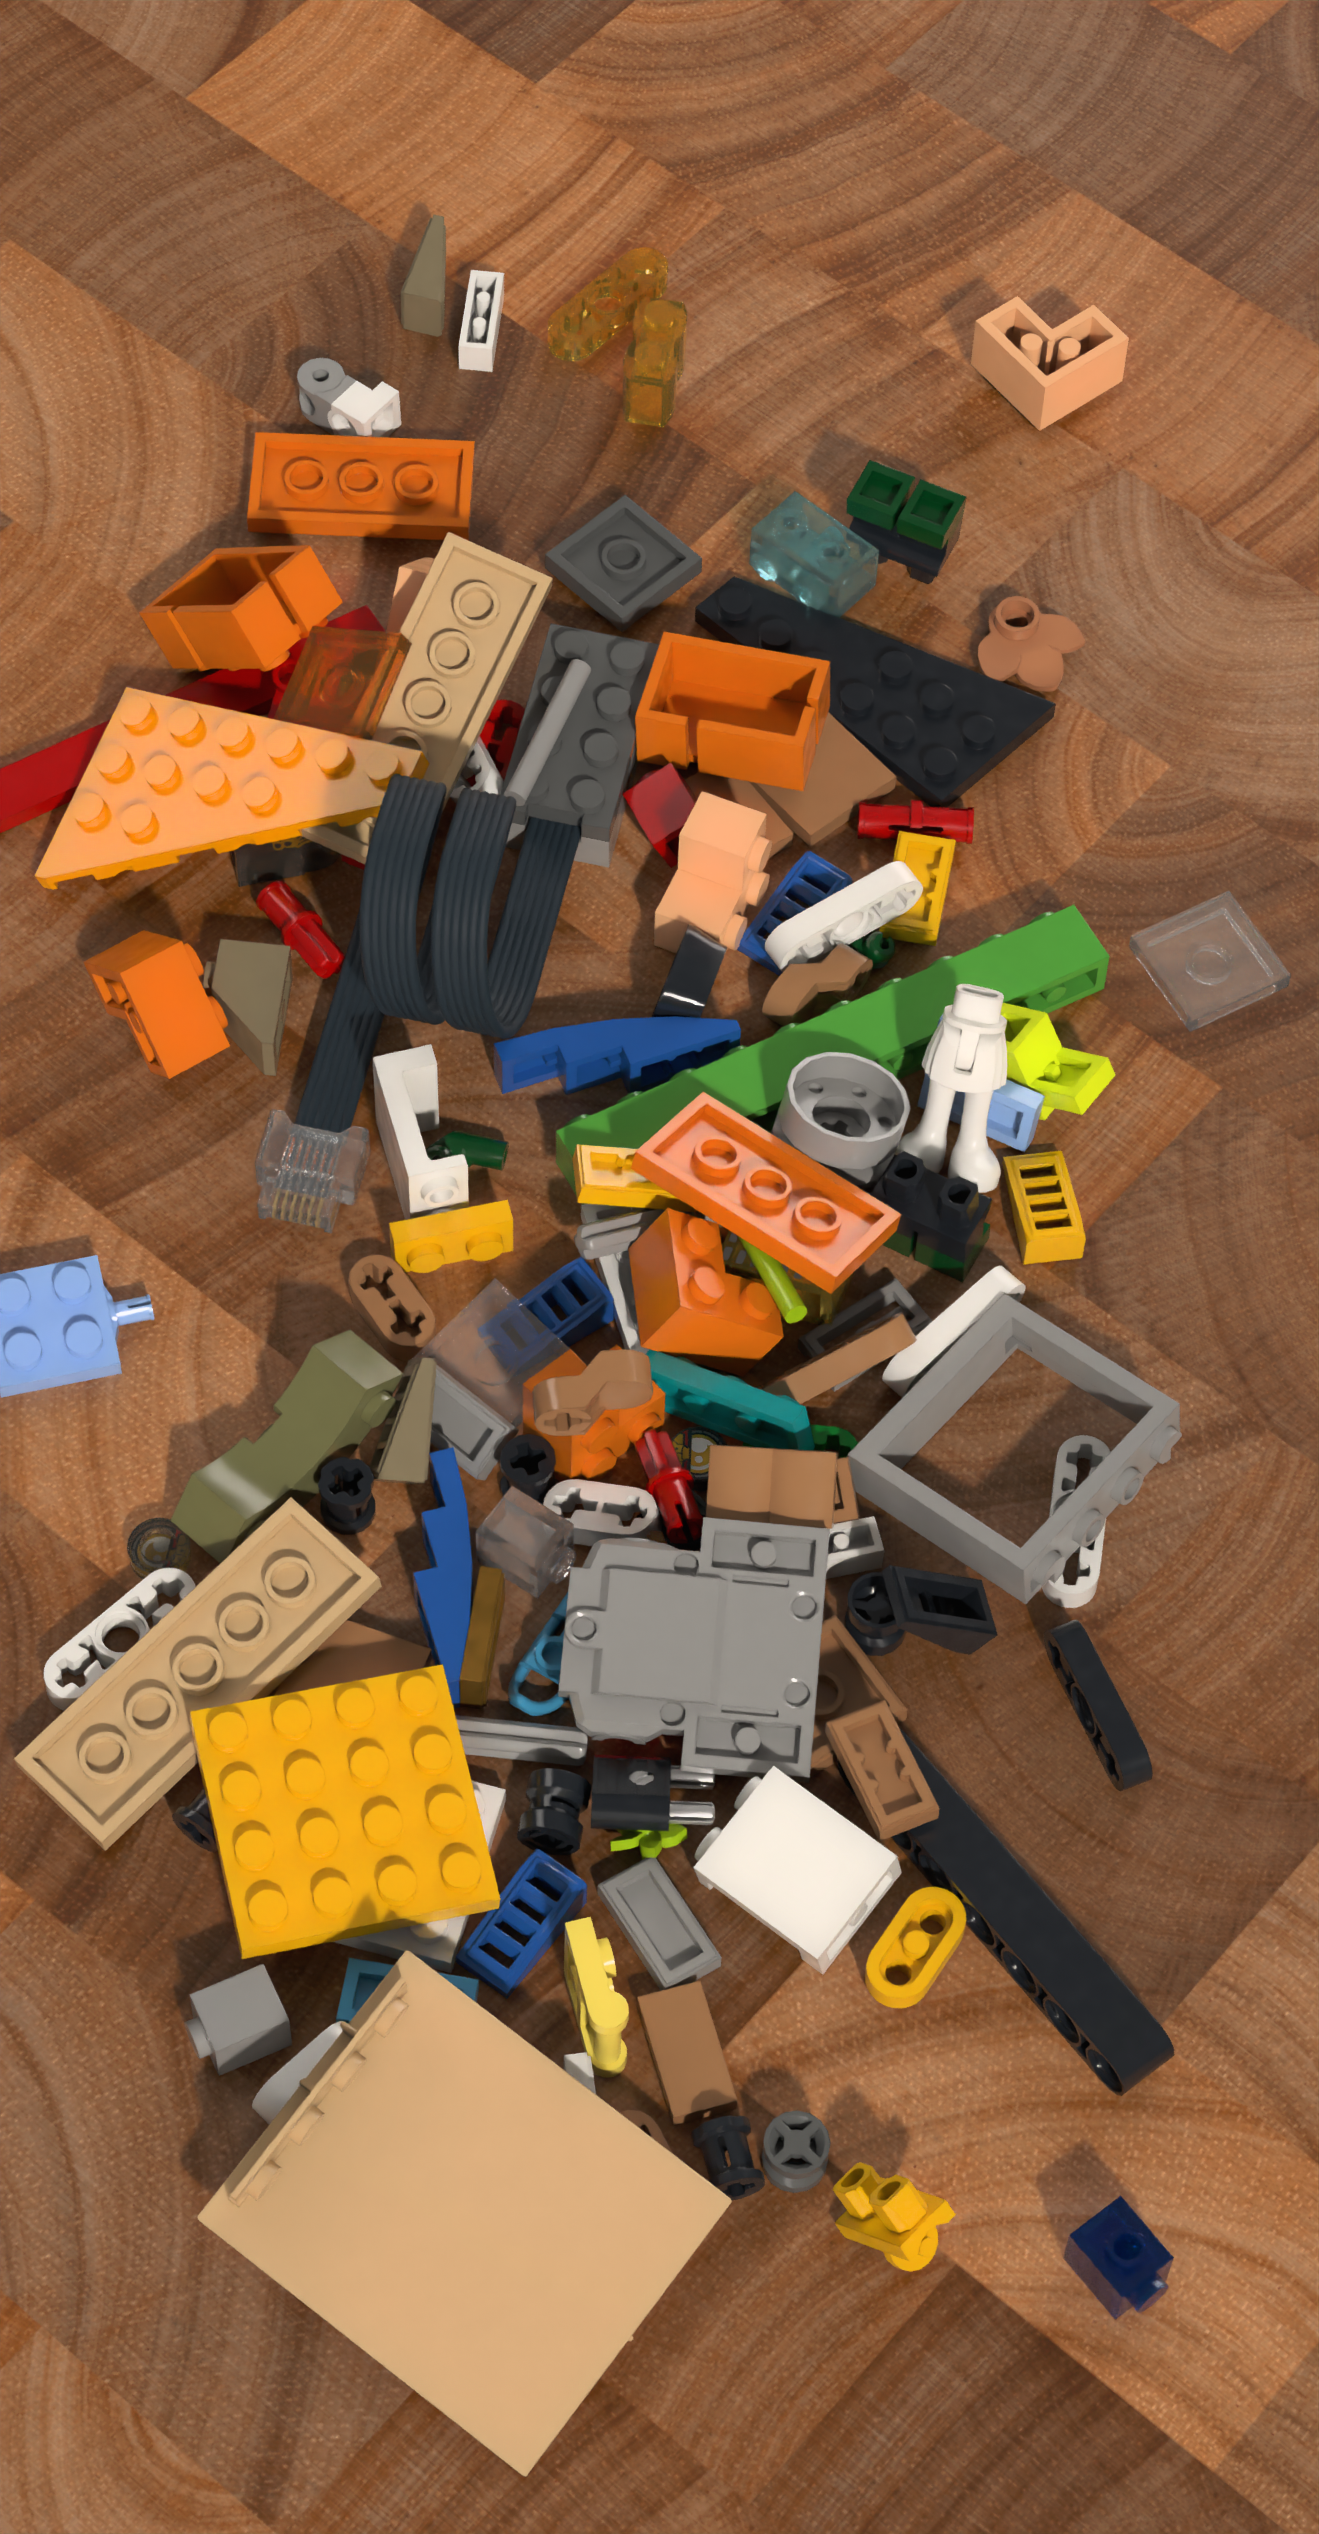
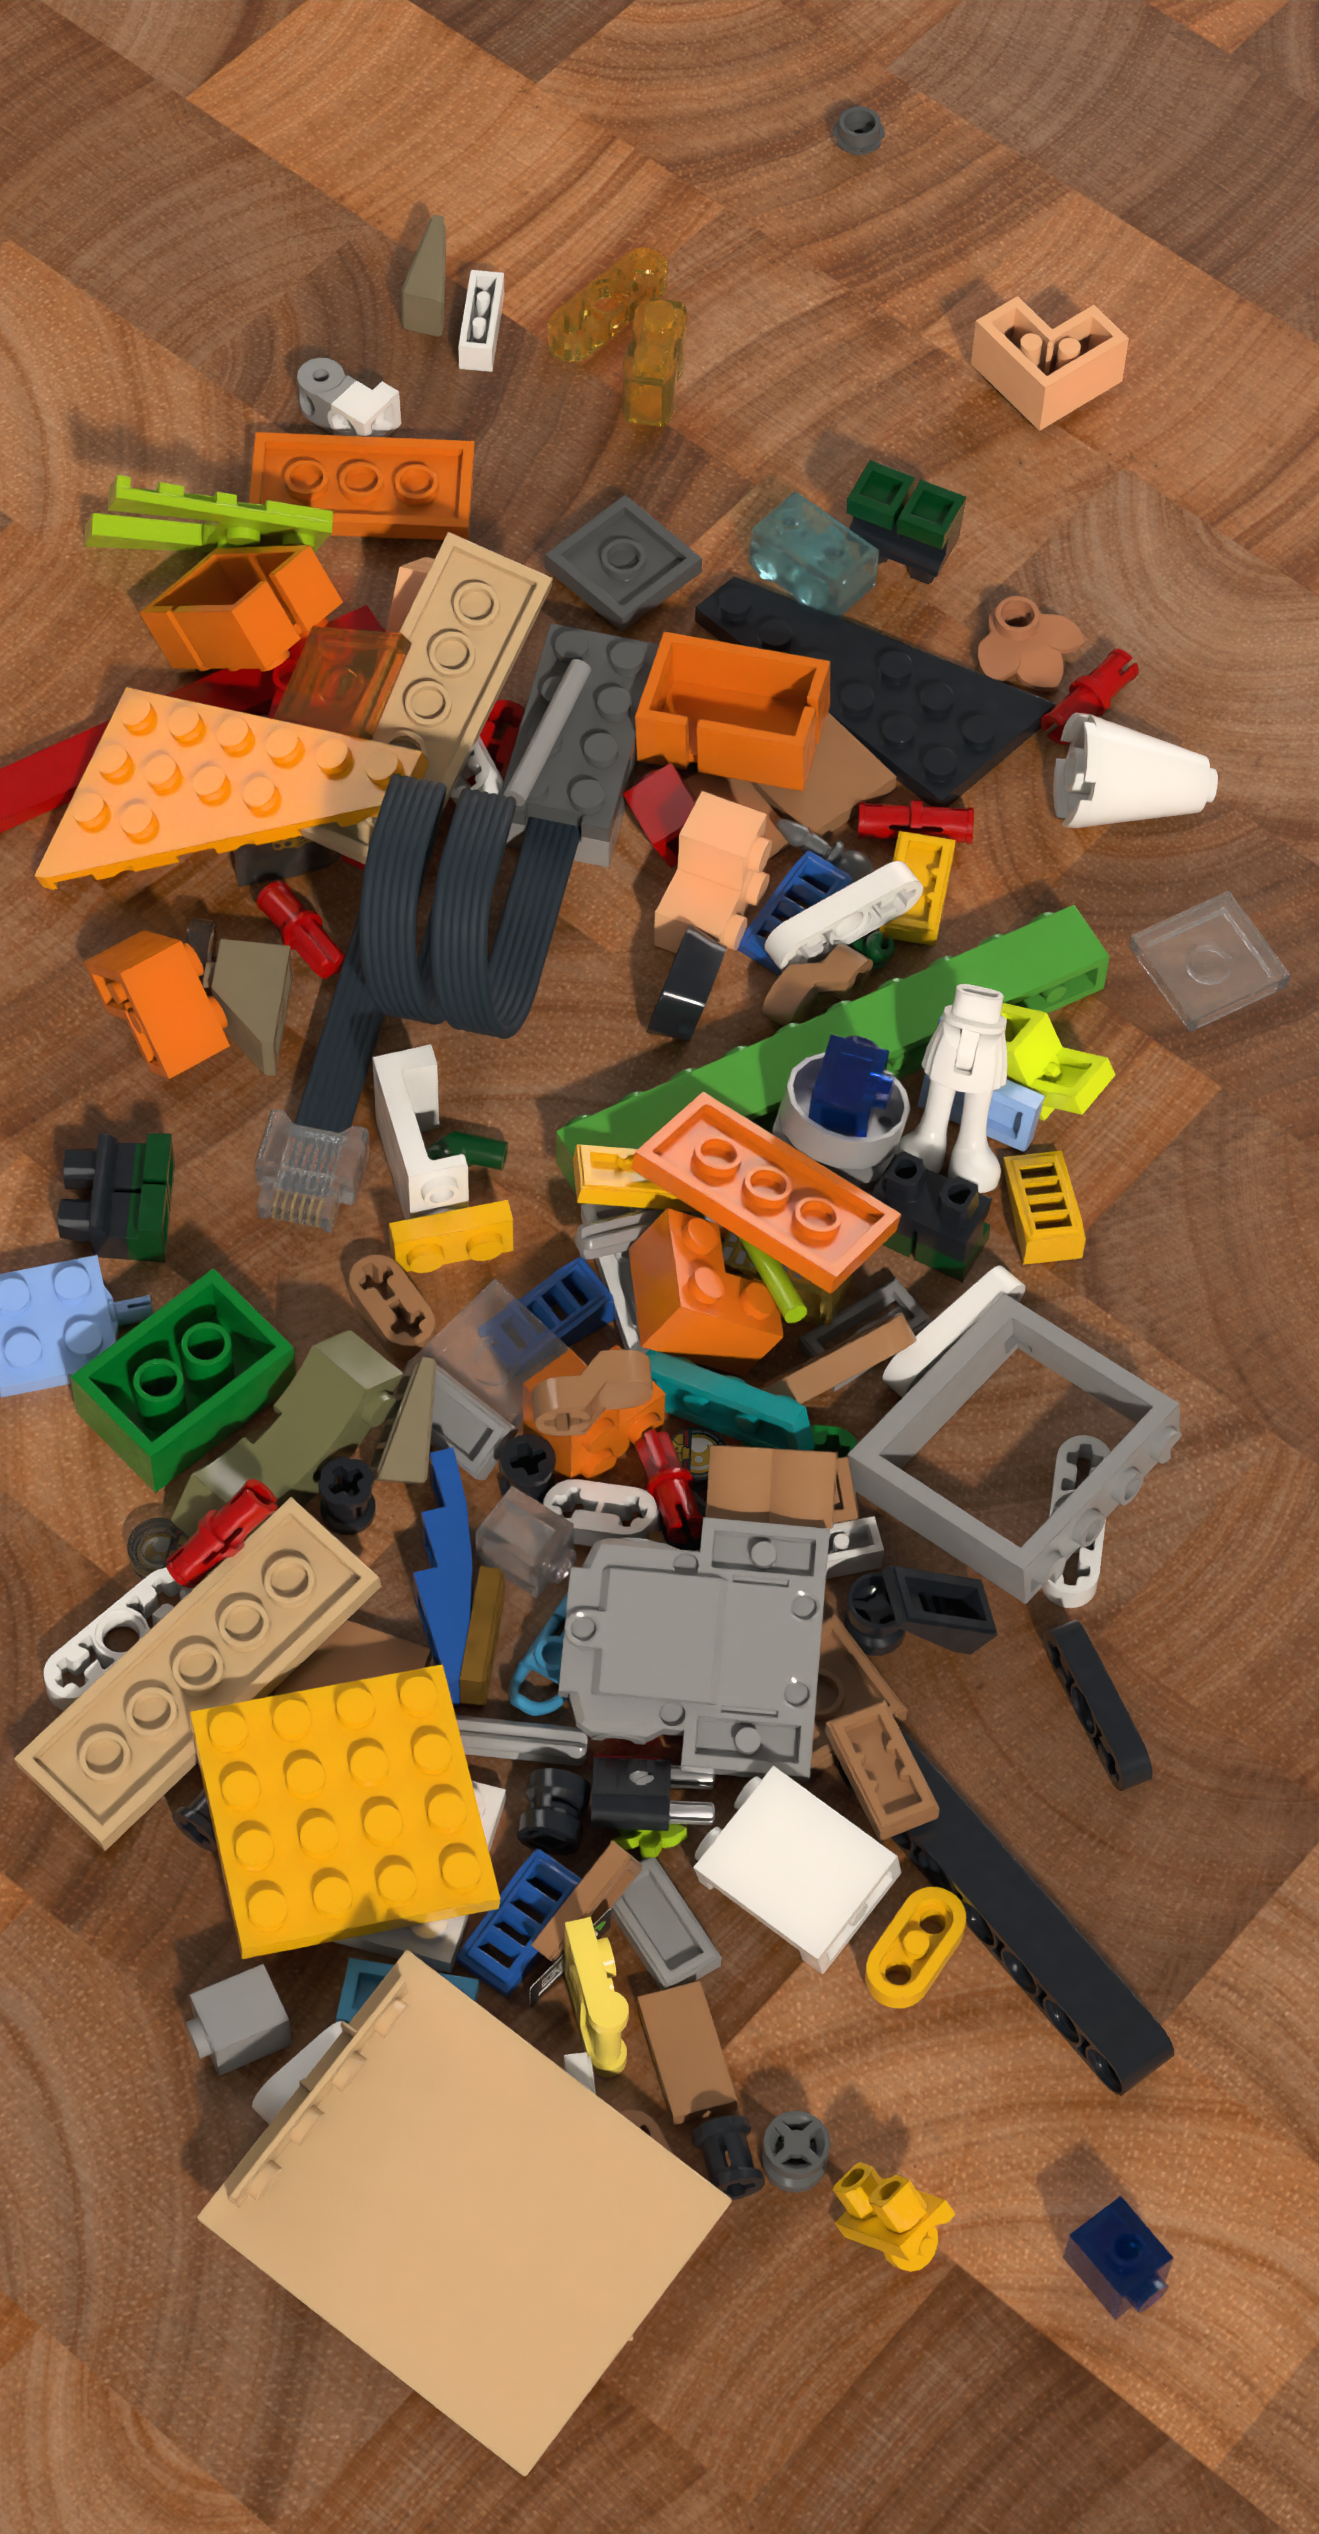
(128, 1197): none -> hips
(184, 1380): none -> green brick
(202, 938): none -> clear smoke tile
(221, 1533): none -> red pin
(226, 524): none -> lime wing
(556, 1971): none -> black sticker
(591, 1898): none -> medium nougat tile
(633, 1049): blue slope -> none
(850, 861): none -> dark grey bar
(851, 1085): none -> clear blue brick
(859, 131): none -> dark grey plate
(1091, 693): none -> red pin
(1126, 776): none -> white cone

